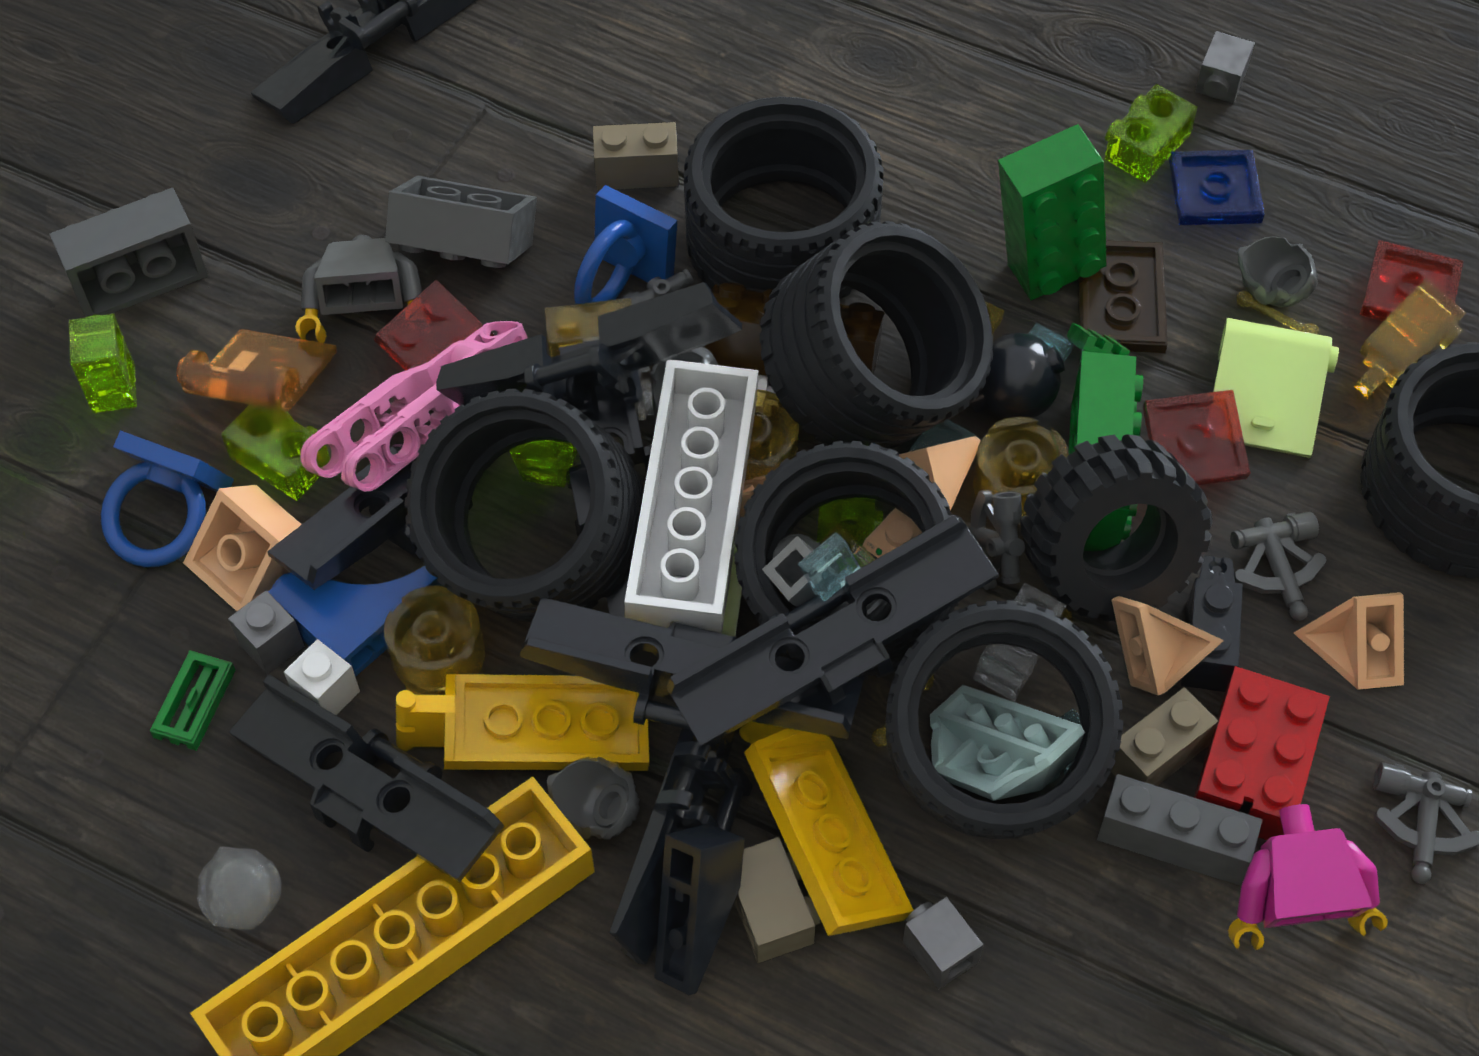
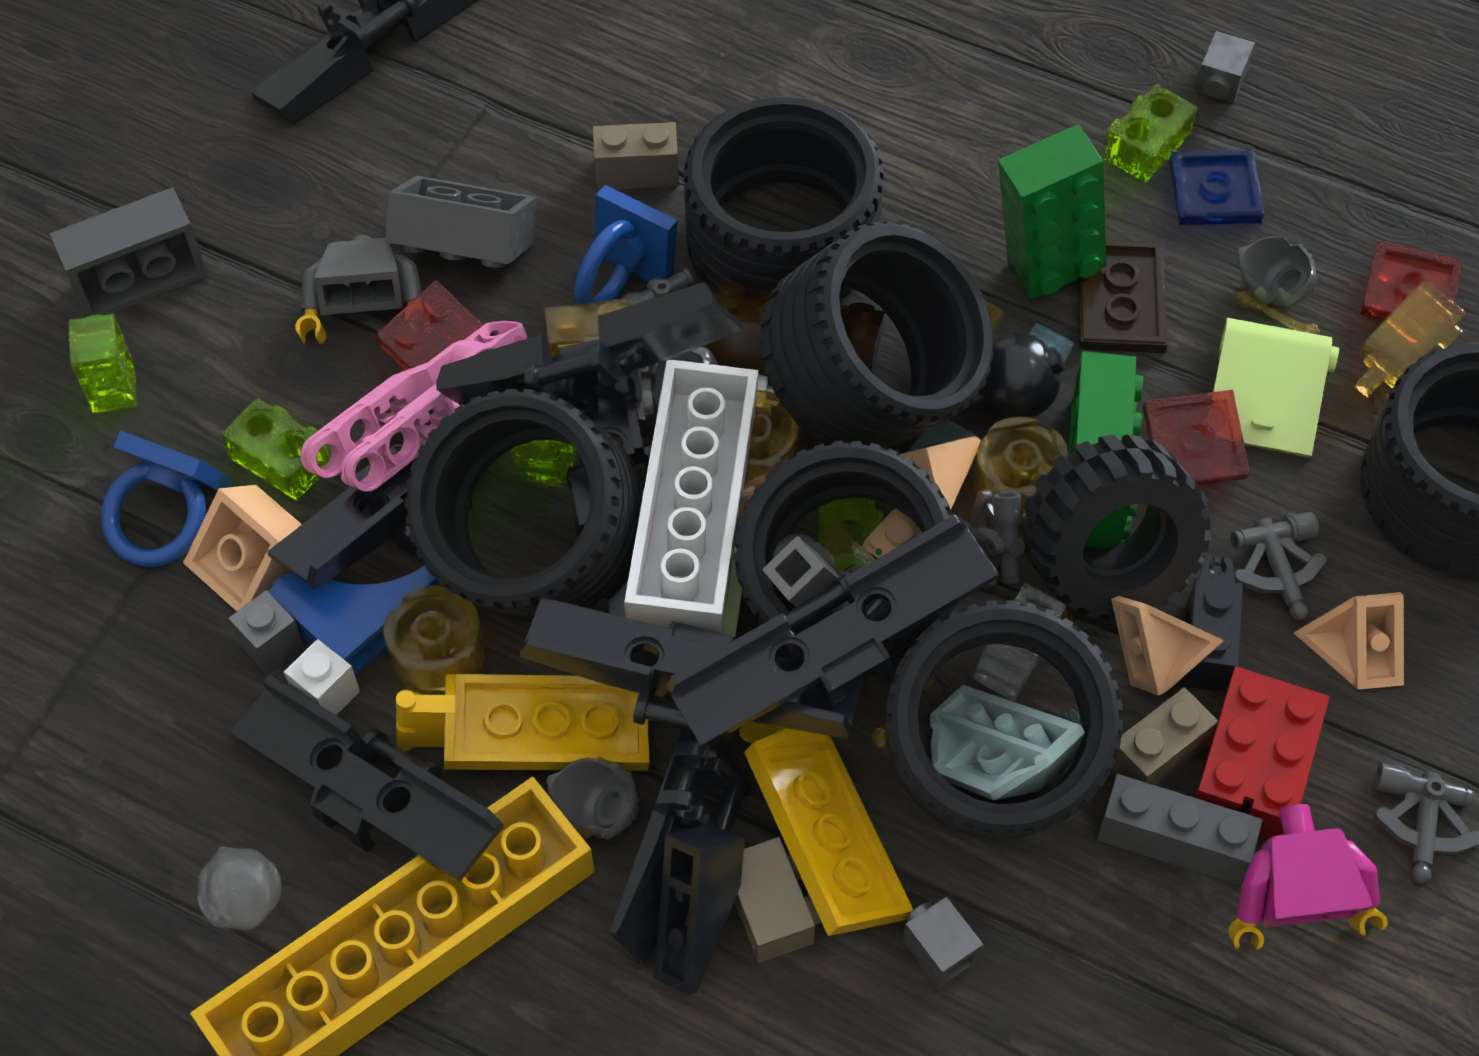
(178, 734): green tile -> none
(256, 370): clear orange door -> none
(828, 566): clear light blue tile -> none
(1093, 342): green tile -> none

